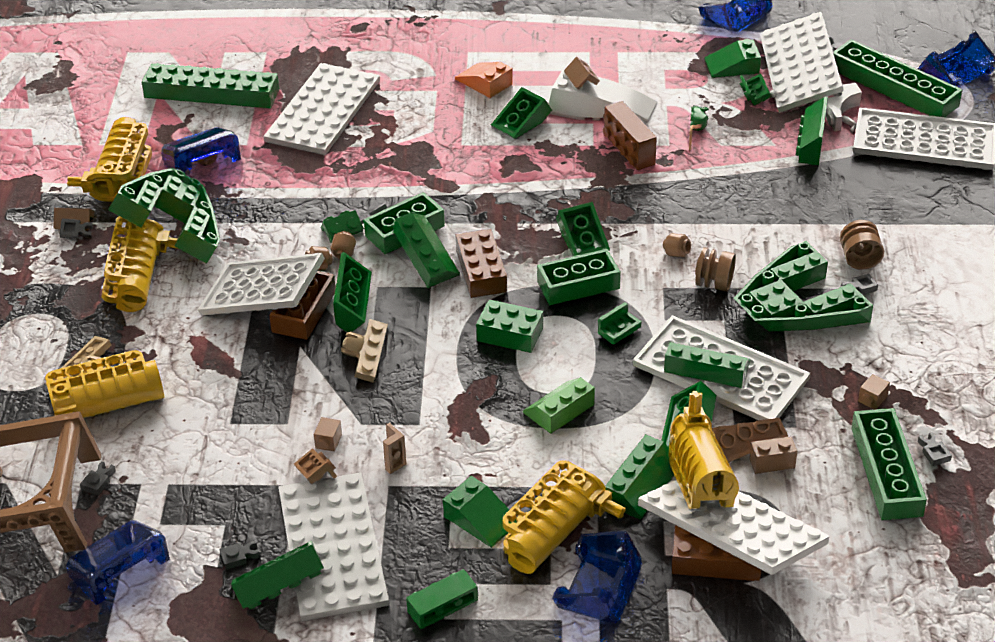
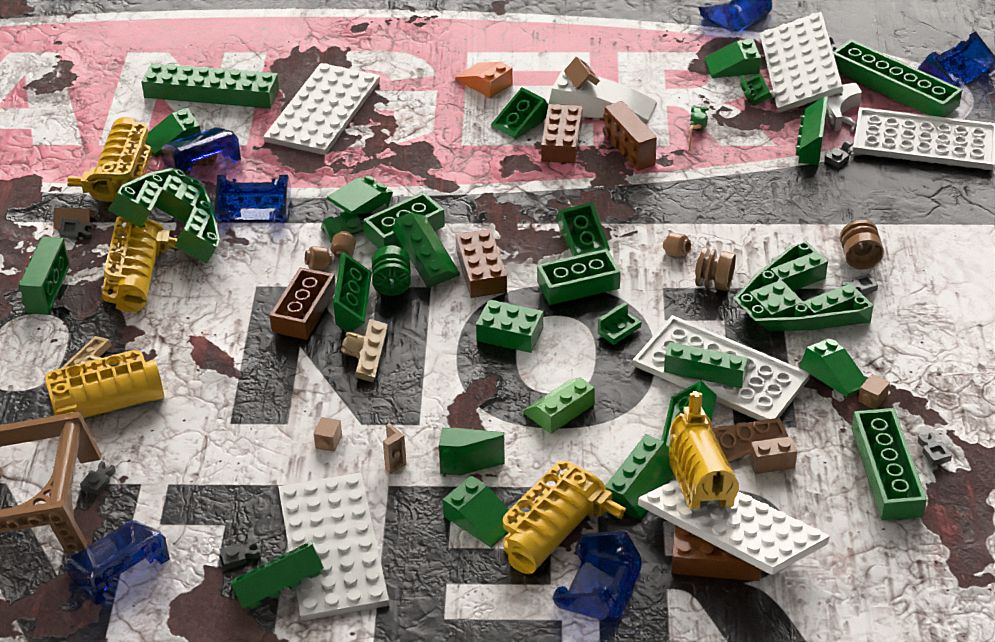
(44, 275): none -> green brick
(172, 128): none -> green slope
(252, 200): none -> clear blue windscreen
(261, 284): white plate -> none
(314, 466): medium nougat bracket -> none
(361, 196): none -> slope
(391, 270): none -> green wheel
(442, 598): green brick -> none
(470, 450): none -> green slope
(561, 133): none -> dark orange brick
(833, 366): none -> green slope
(838, 157): none -> dark grey plate

